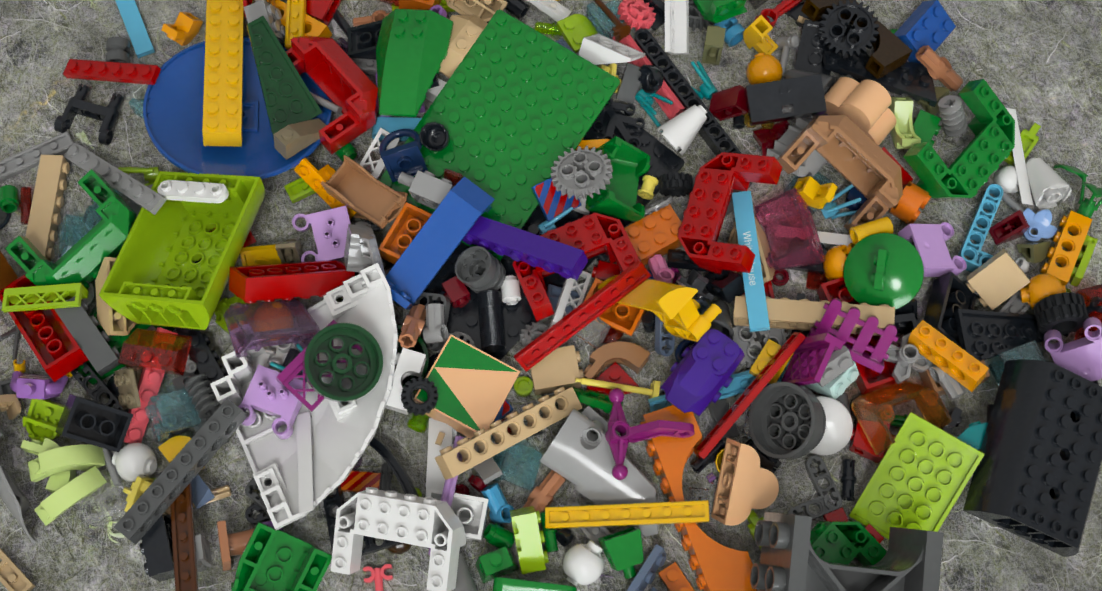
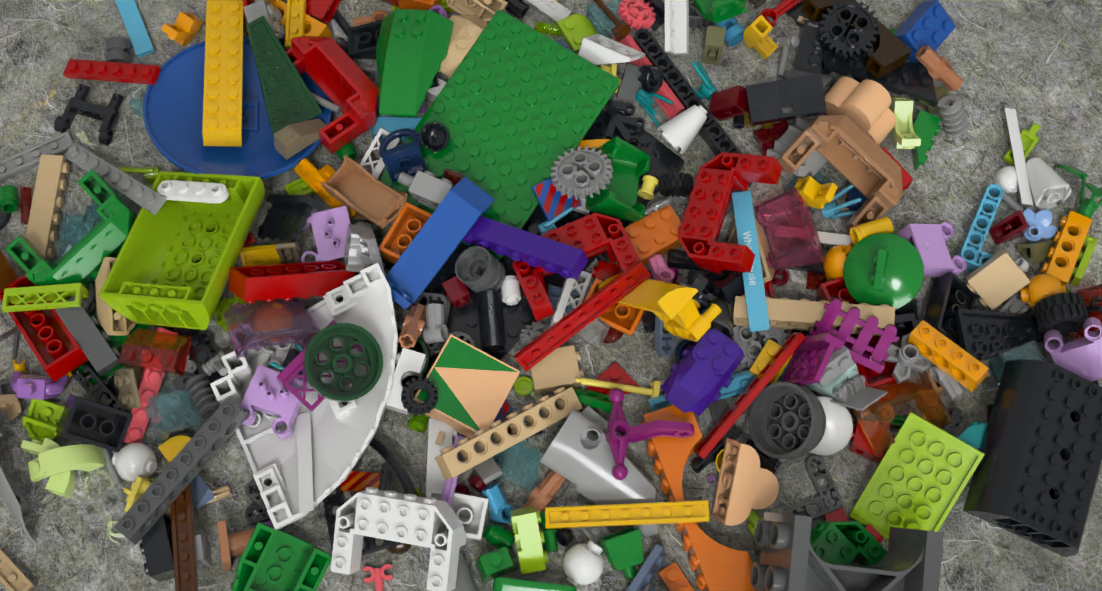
(69, 495): yellowish green arch -> none
(215, 364): none -> light grey piece
(287, 216): none -> black fence
(620, 352): medium nougat arch -> none
(764, 69): light orange brick -> none
(848, 480): black pin -> none
(856, 394): none -> light grey hinge
(910, 202): orange brick -> none
(971, 169): green wedge -> none

